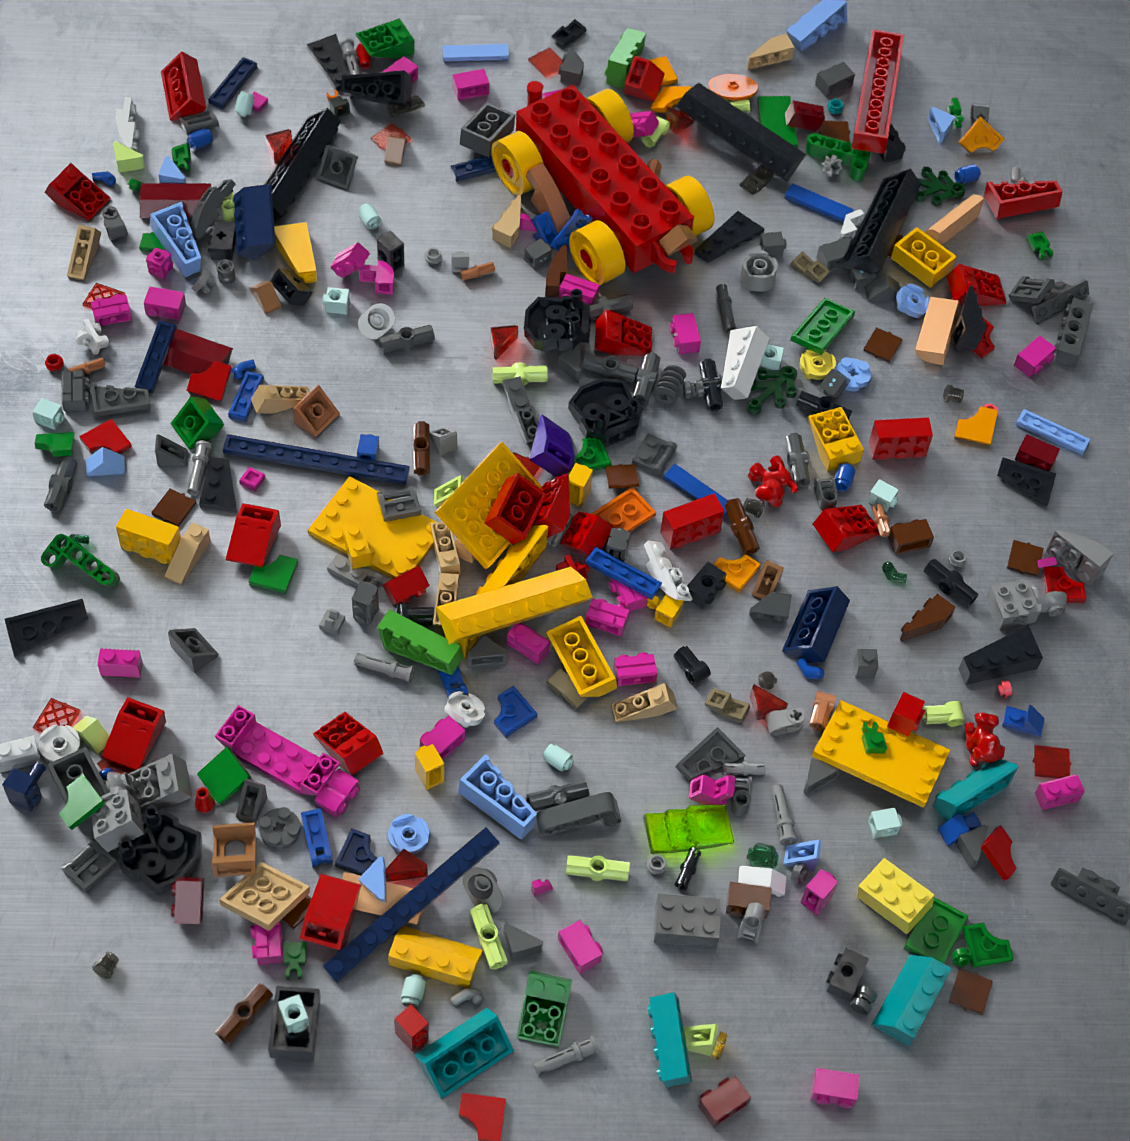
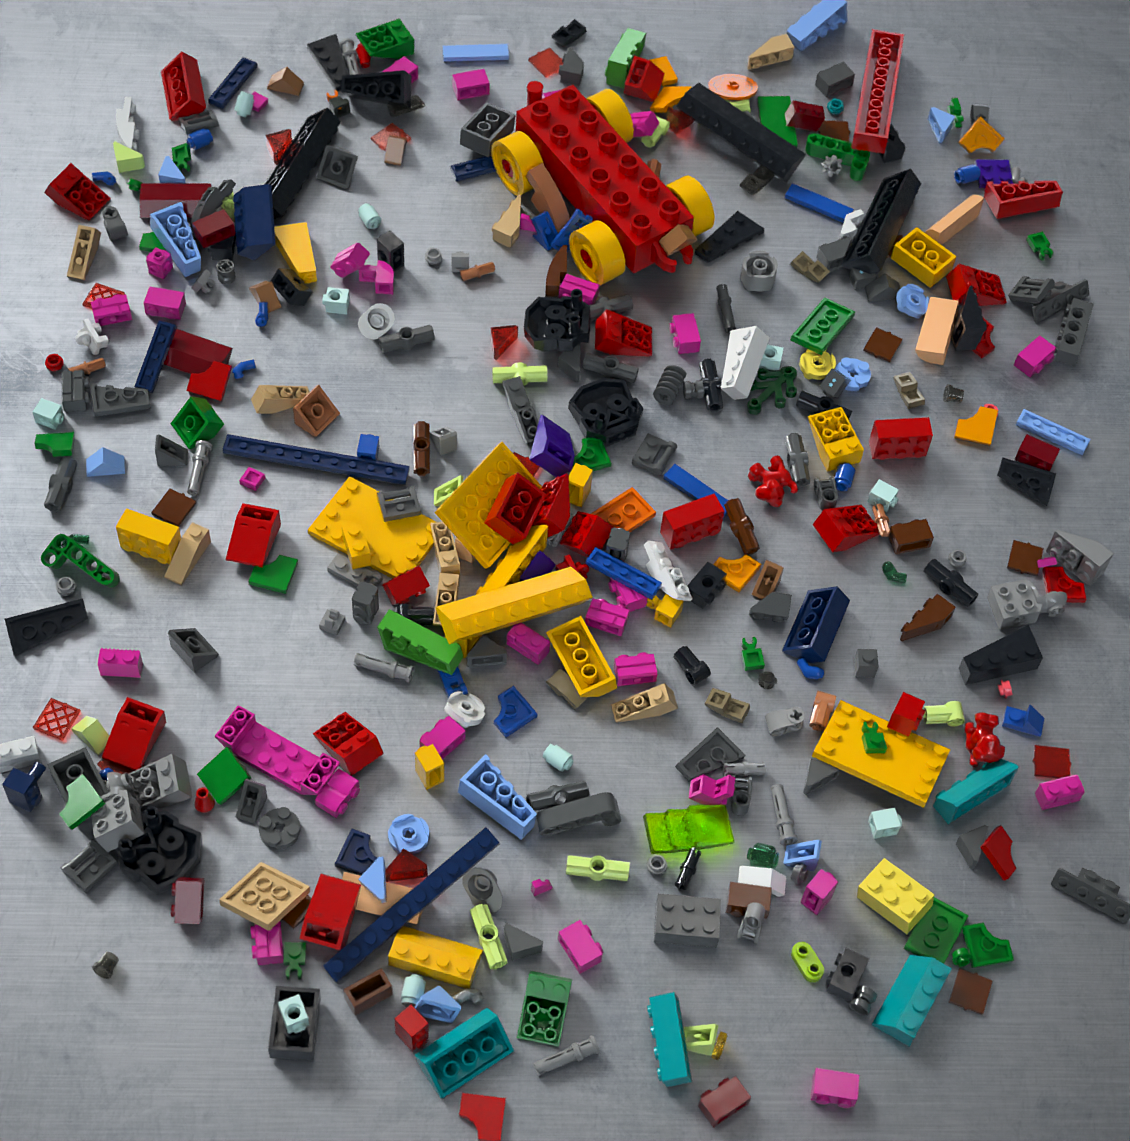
(58, 733): white plate -> none
(65, 586): none -> light grey plate
(107, 436): red tile -> none
(213, 228): none -> dark red brick
(218, 486): black wing -> none
(235, 864): medium nougat panel -> none
(242, 402): blue tile -> none
(252, 1003): reddish brown piece -> none
(262, 316): none -> blue arm
(286, 82): none -> medium nougat slope
(316, 836): blue plate -> none
(368, 991): none -> reddish brown piece
(438, 1005): none -> light blue slope
(537, 254): dark grey brick -> none
(538, 566): none -> dark purple slope
(622, 476): reddish brown piece -> none
(647, 378): dark grey piece -> none
(752, 657): none -> green plate
(754, 507): clear smoke piece -> none
(765, 702): clear red slope -> none
(773, 243): dark grey brick -> none
(806, 961): none -> lime plate
(907, 388): none -> dark tan slope
(934, 185): dark green plant -> none
(957, 826): blue slope -> none
(993, 171): none -> dark purple plate

